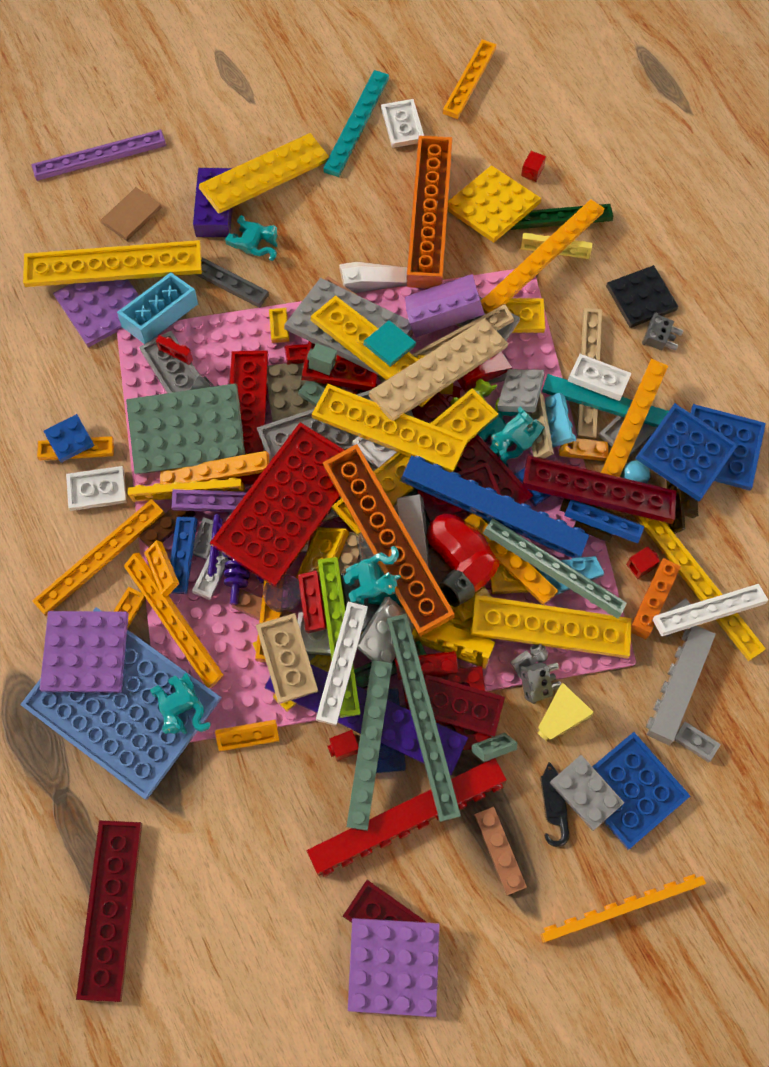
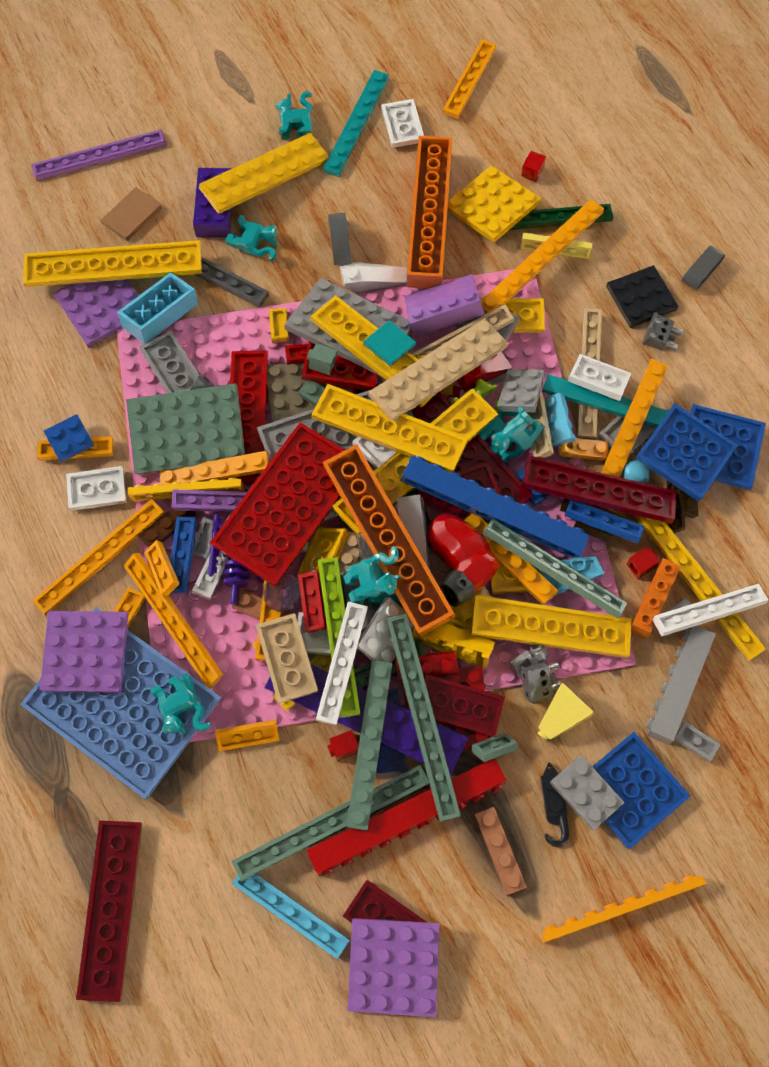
(175, 350): red plate -> none
(293, 914): none -> medium azure plate
(295, 118): none -> teal animal
(326, 825): none -> sand green plate
(339, 238): none -> dark grey arch
(703, 268): none -> dark grey beam

